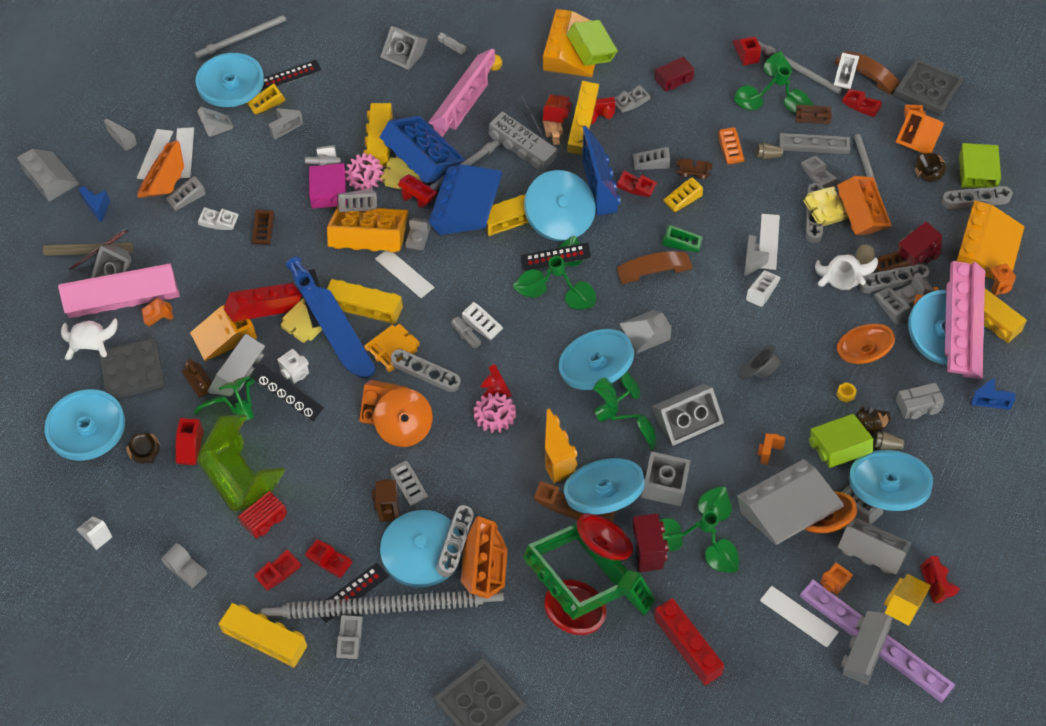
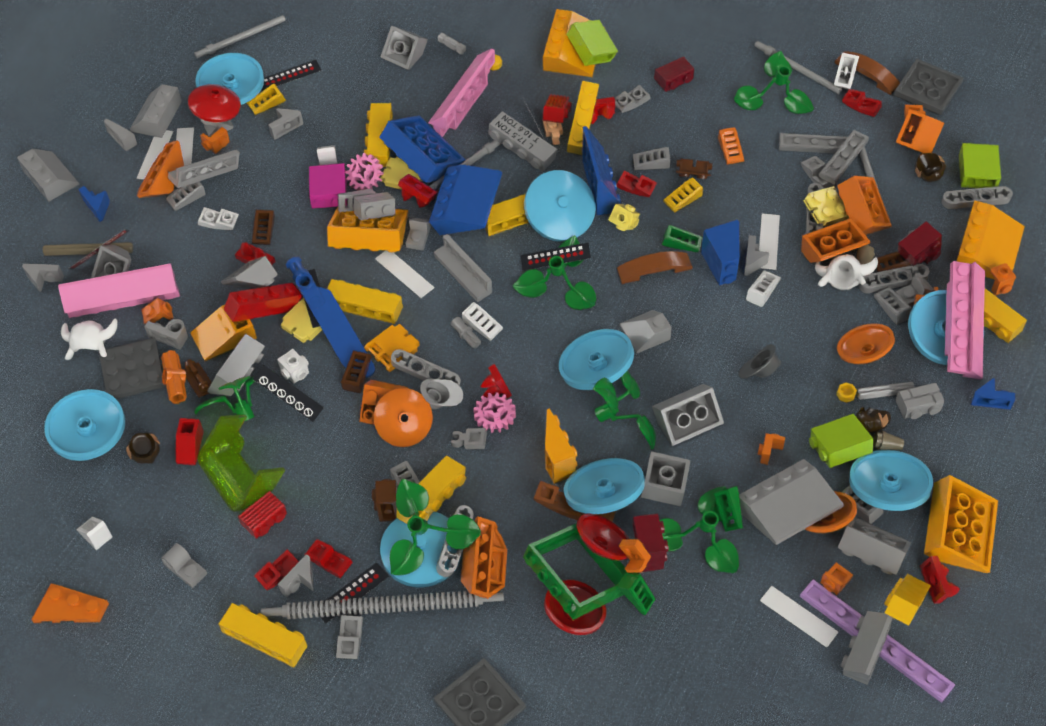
(41, 272): none -> light grey slope
(69, 605): none -> orange wing
(157, 111): none -> light grey slope
(172, 334): none -> light grey plate
(173, 377): none -> orange piece
(204, 169): none -> light grey fence
(214, 103): none -> red dish
(216, 141): none -> orange bracket
(249, 252): none -> red tile
(252, 275): none -> light grey slope
(299, 574): none -> light grey slope
(322, 160): light grey bar -> none
(353, 383): none -> reddish brown slope
(374, 206): none -> light grey brick
(409, 500): none -> green plant
(440, 485): none -> yellow brick
(441, 393): none -> light grey piece
(463, 269): none -> light grey fence
(473, 438): none -> light grey plate
(624, 217): none -> light yellow brick
(636, 554): none -> orange bracket
(688, 641): red brick -> none
(721, 251): none -> blue slope
(730, 496): none -> green slope
(748, 50): red slope -> none
(768, 151): dark tan cone -> none
(813, 114): reddish brown hinge -> none
(833, 241): none -> orange slope
(844, 157): none -> light grey tile
(883, 390): none -> light grey axle
(961, 525): none -> light orange slope

